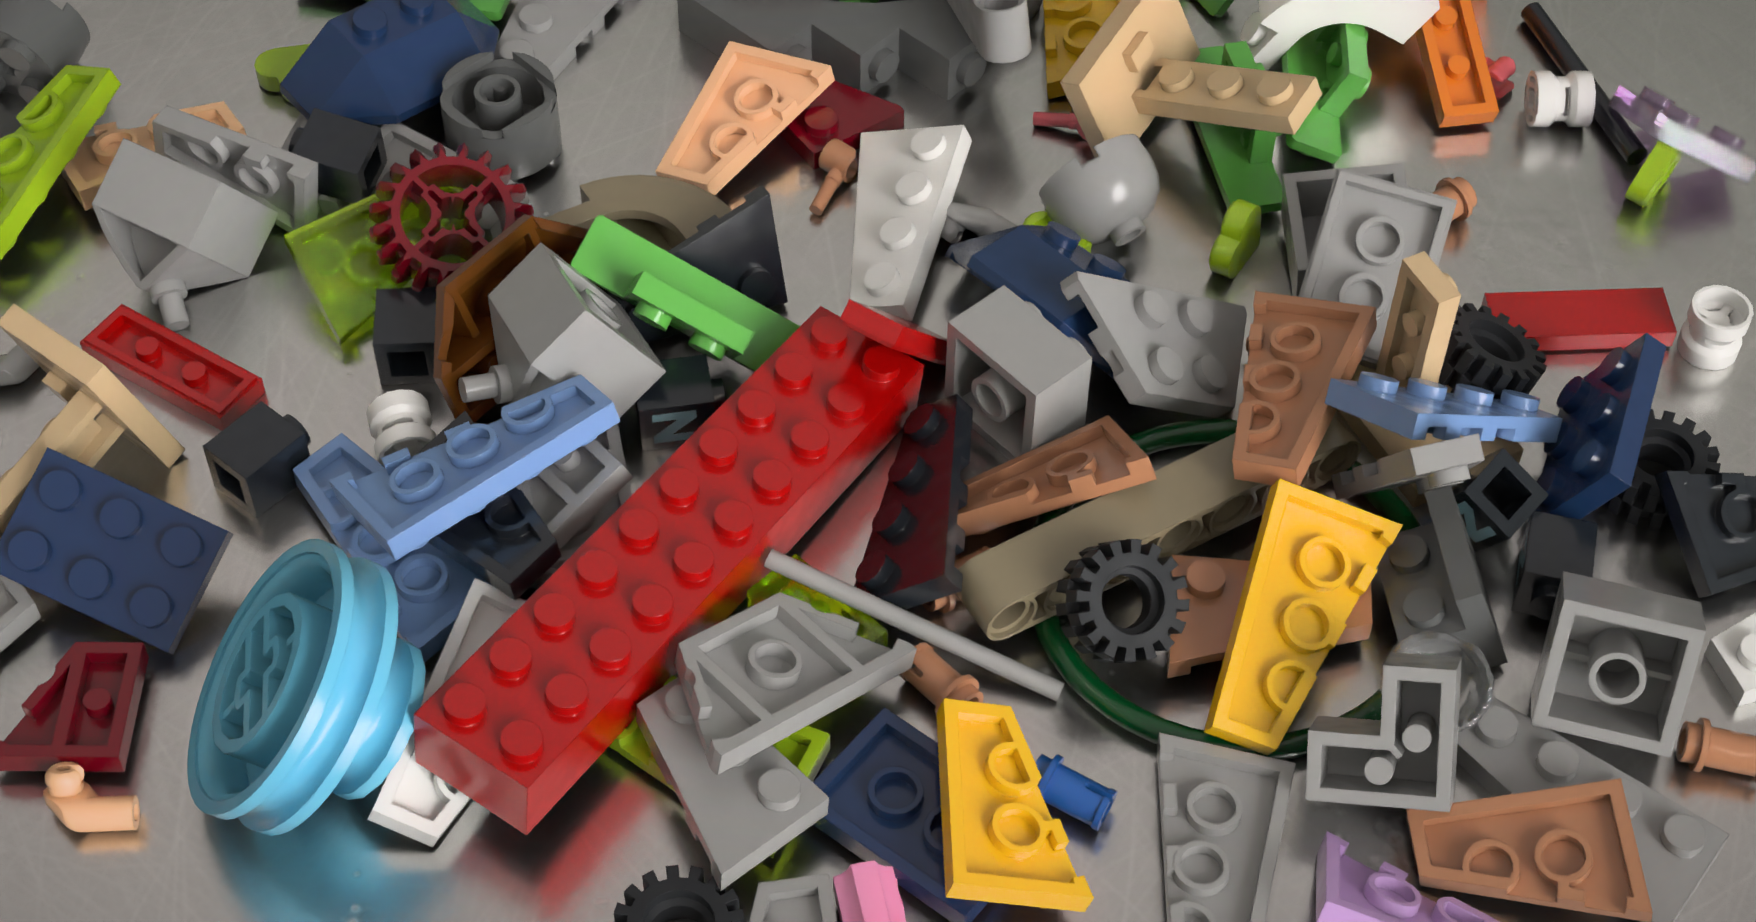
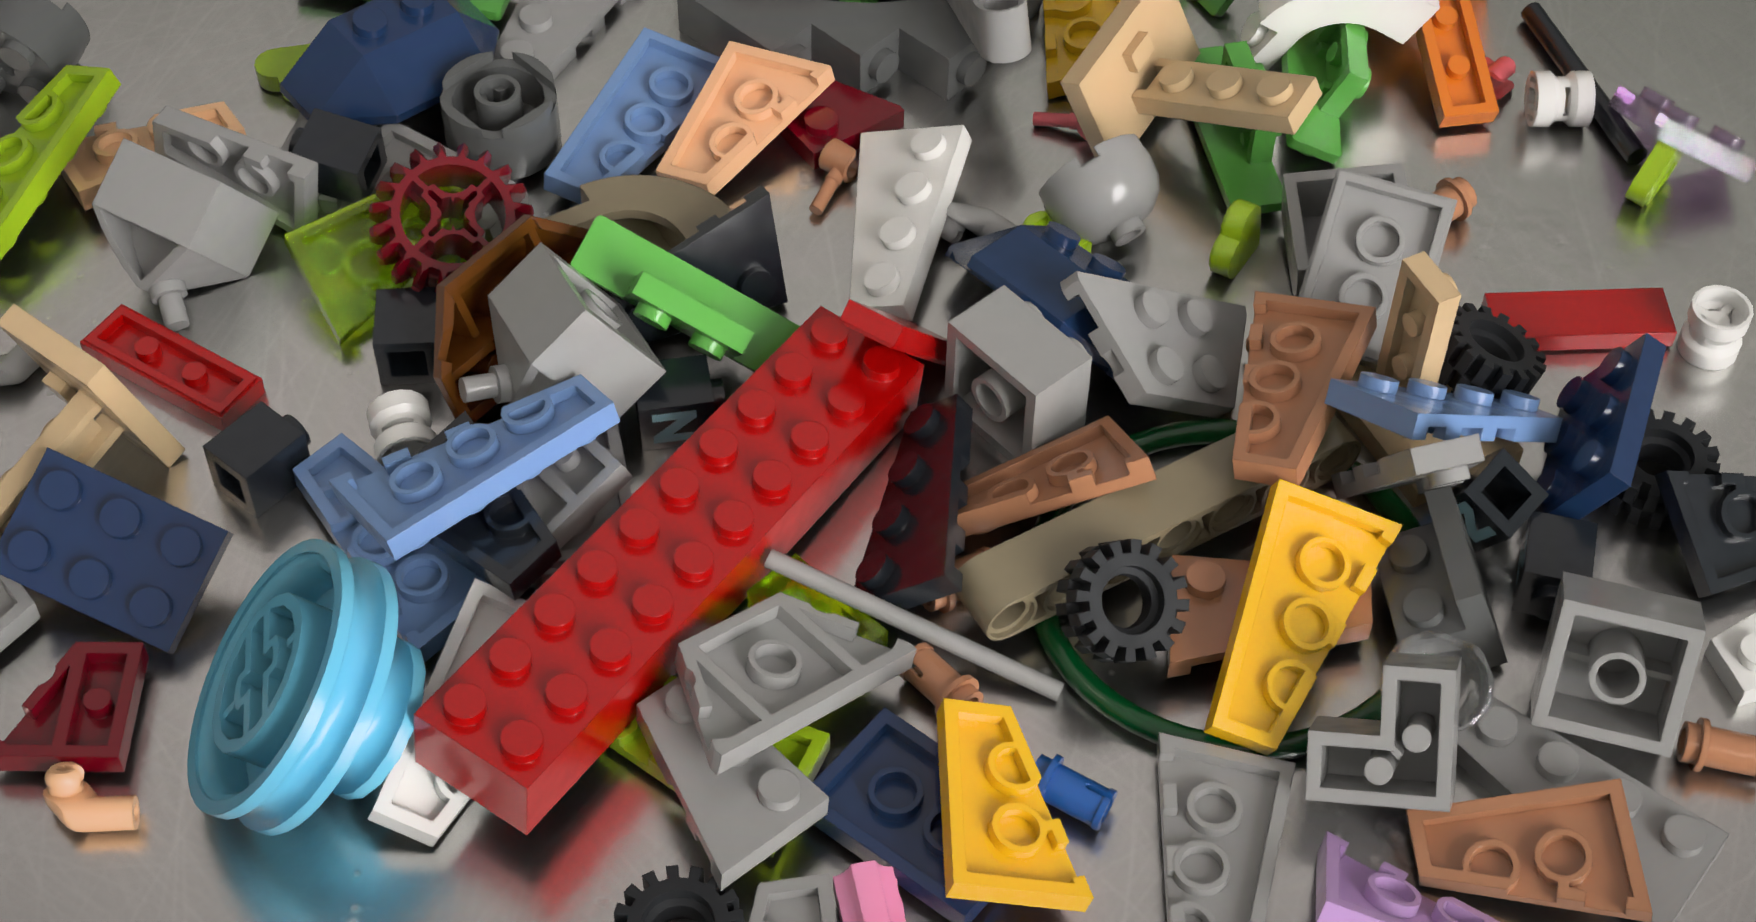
(632, 114): none -> medium blue wing

